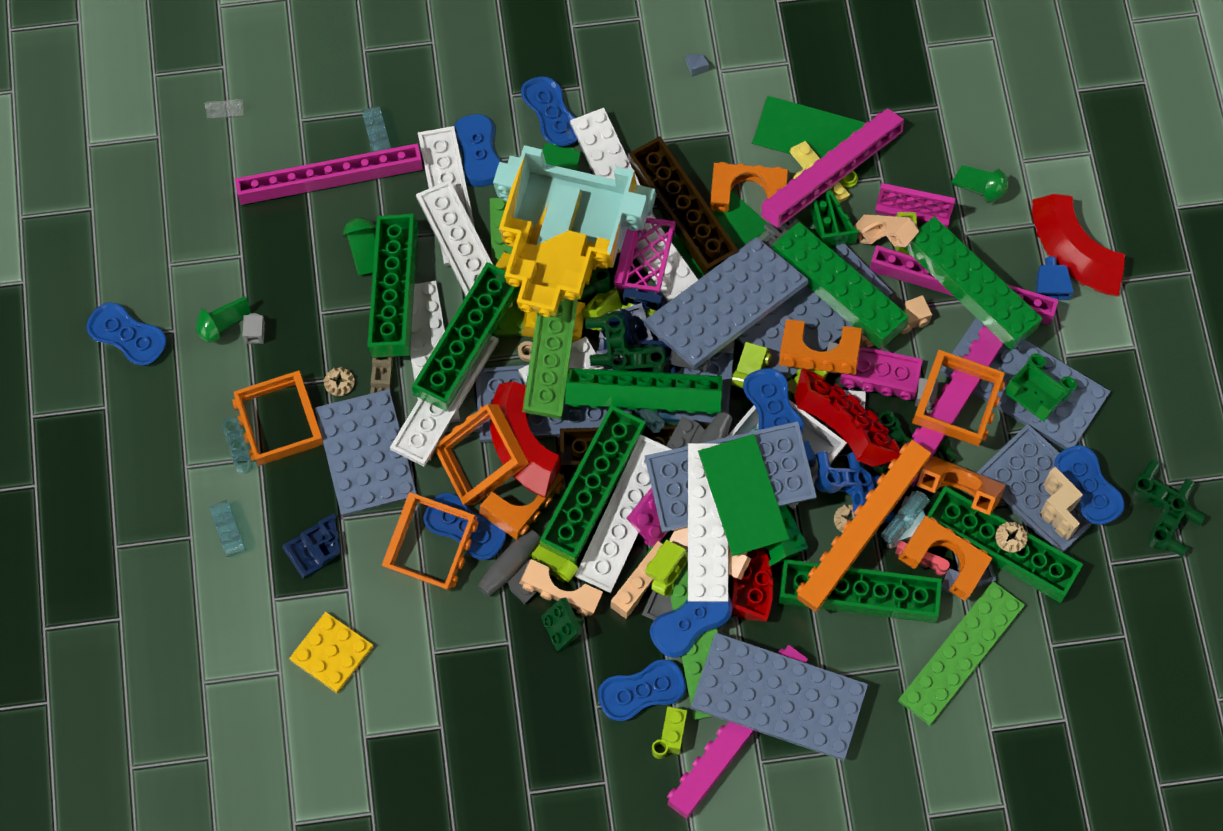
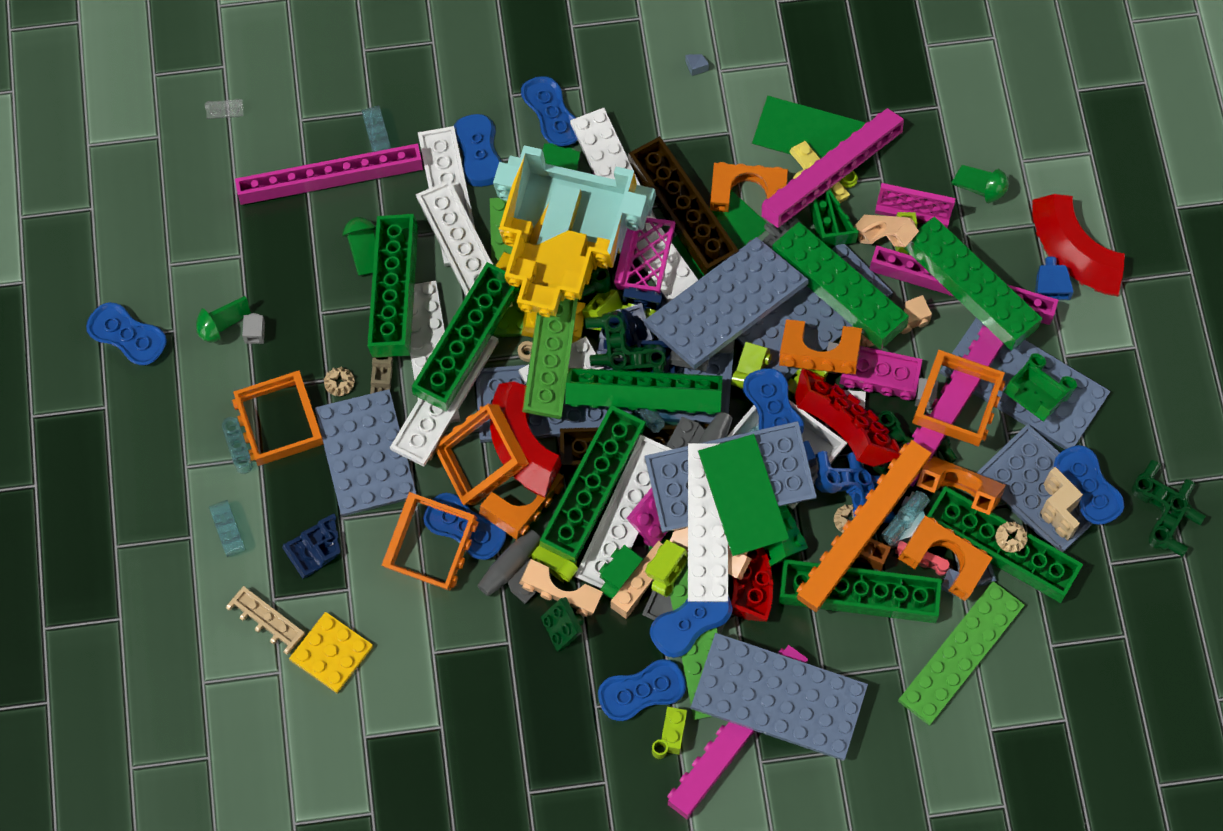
(266, 618): none -> tan hinge
(618, 570): none -> green hinge
(874, 554): none -> dark orange brick

